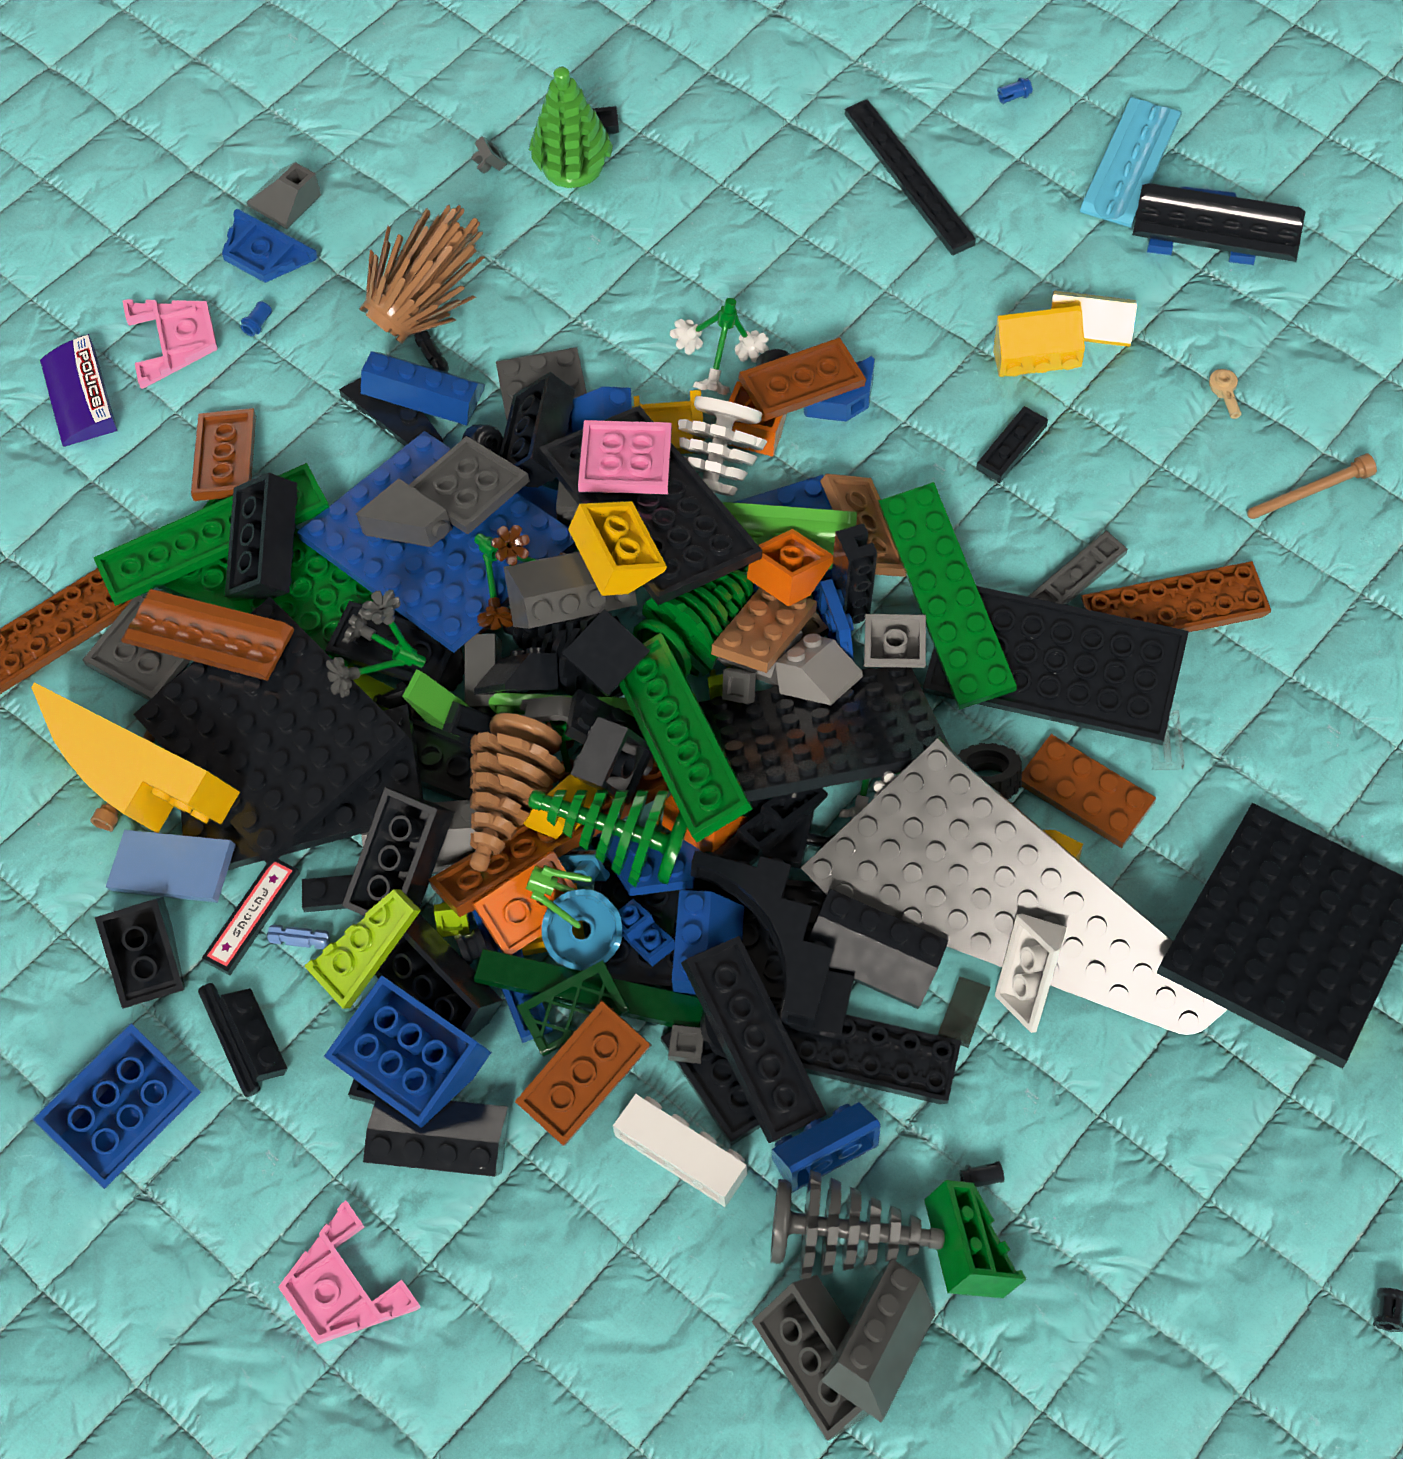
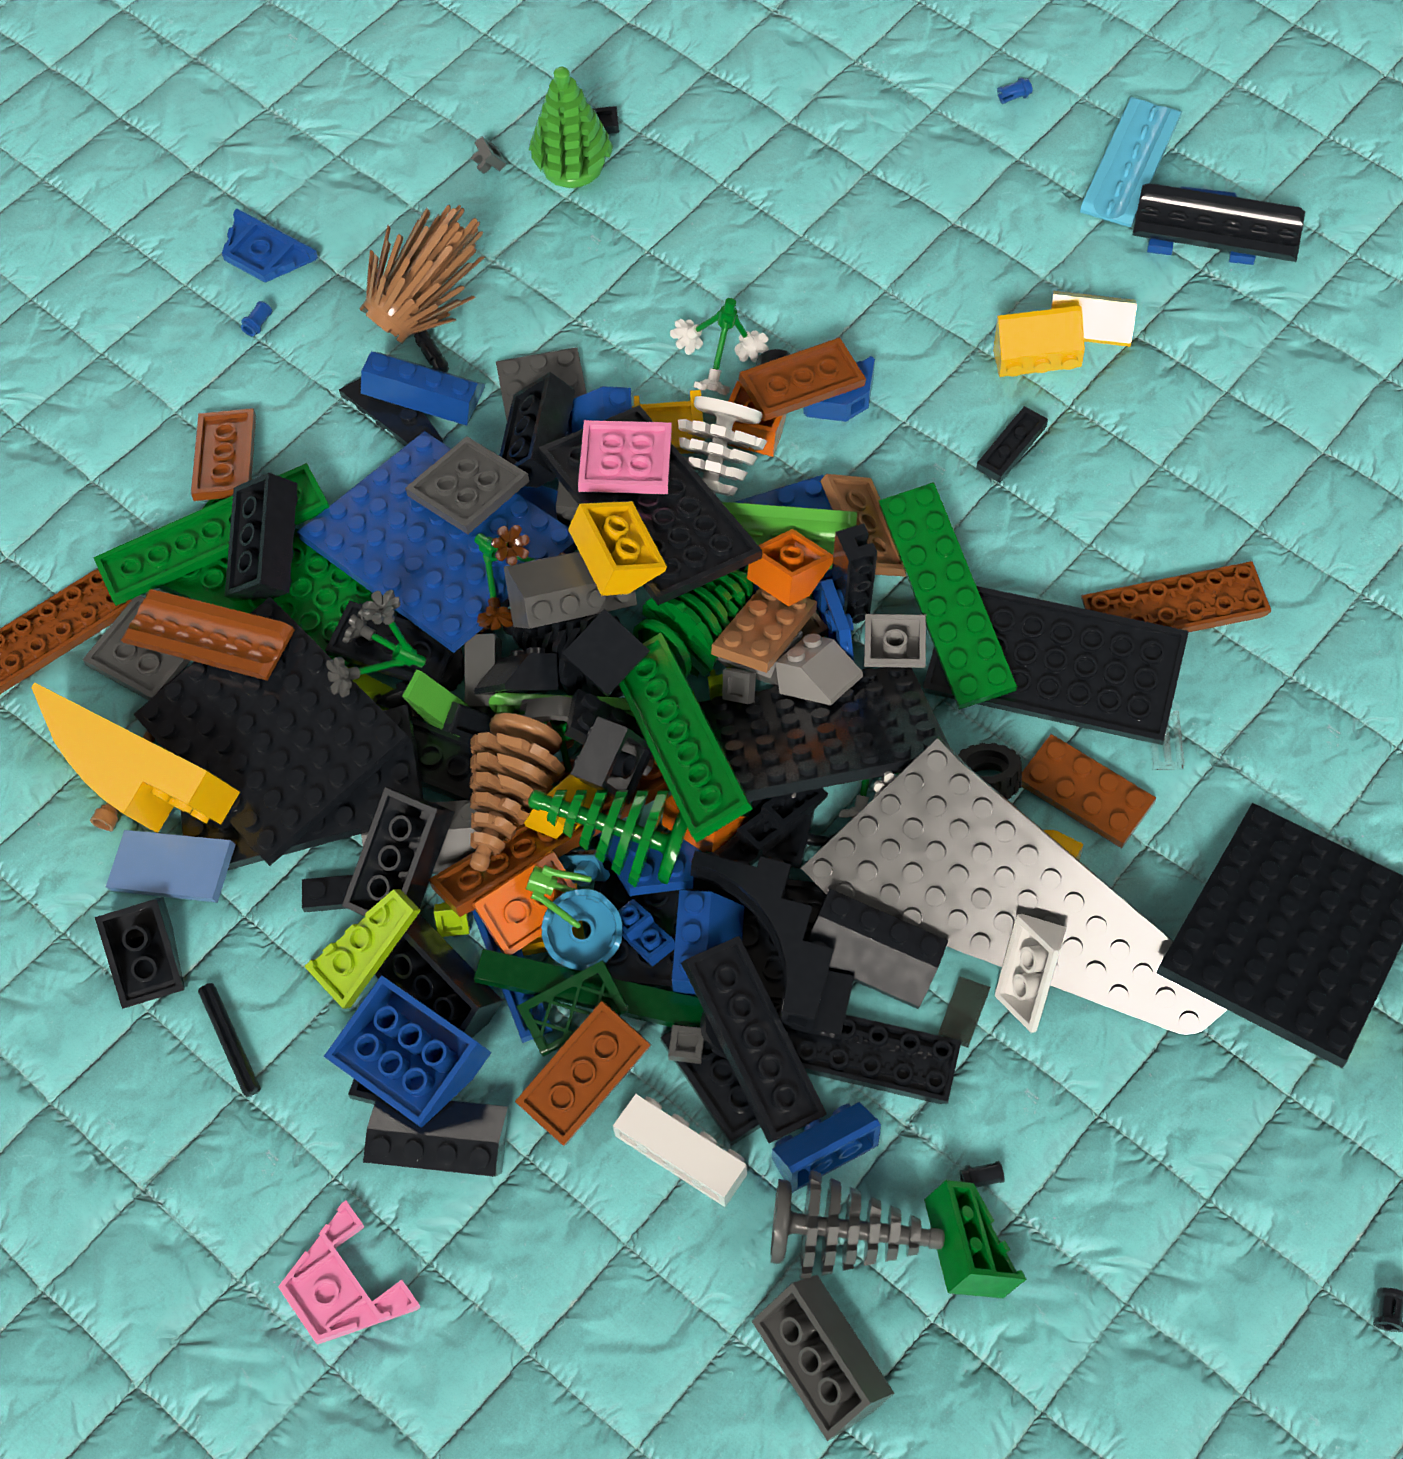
(77, 391): dark purple slope -> none
(116, 1105): blue slope -> none
(183, 332): bright pink wing -> none
(250, 916): tile -> none
(252, 1035): black plate -> none
(286, 194): dark grey slope -> none
(298, 936): medium blue axle -> none
(404, 516): dark grey slope -> none
(471, 945): black wheel -> none
(485, 435): black head -> none
(881, 1341): dark grey slope -> none
(910, 177): black tile -> none
(1081, 570): dark grey plate -> none
(1223, 384): tan plate -> none
(1362, 467): medium nougat piece -> none

